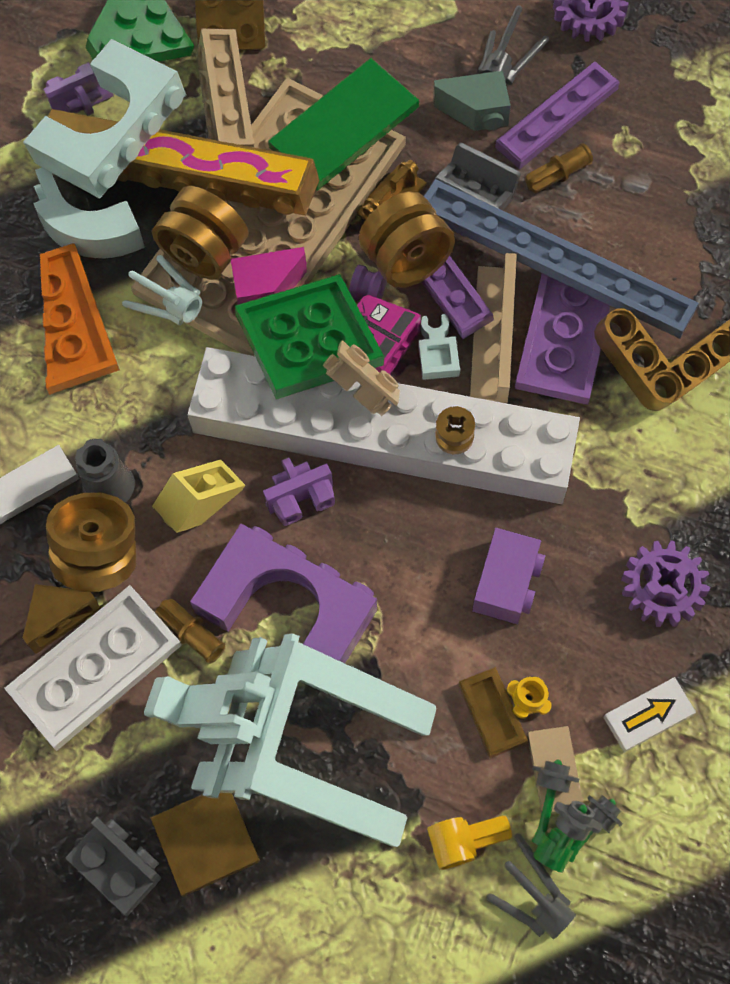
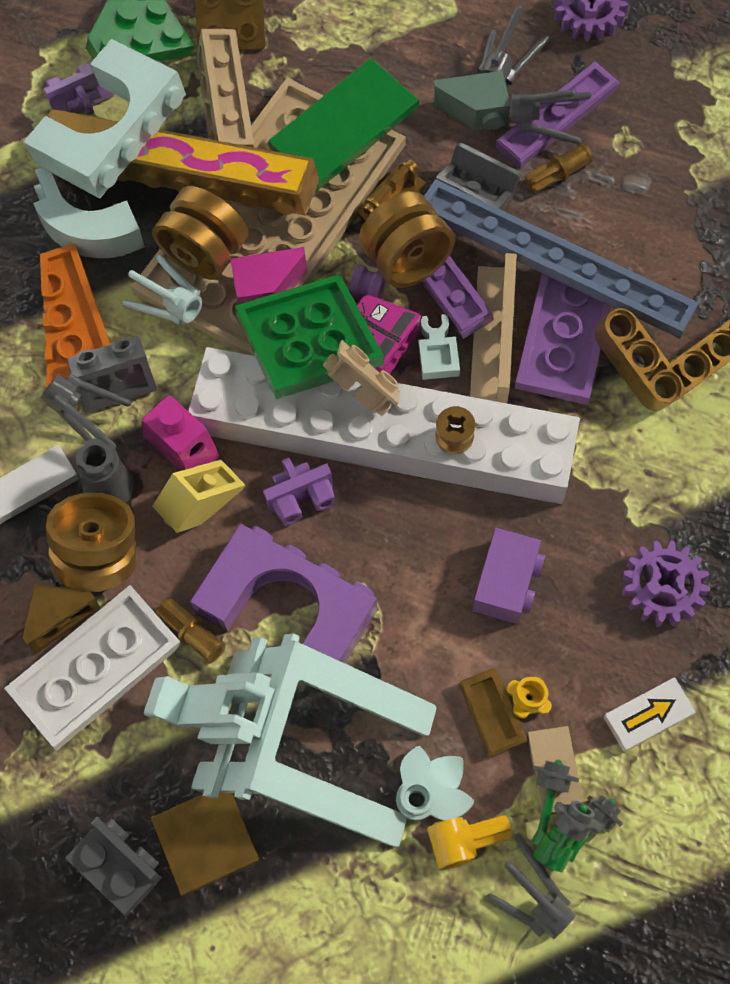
(62, 397): none -> dark grey plant
(116, 368): none -> dark grey bracket
(176, 432): none -> dark pink torso
(436, 782): none -> light aqua plate
(527, 108): none -> dark grey plant

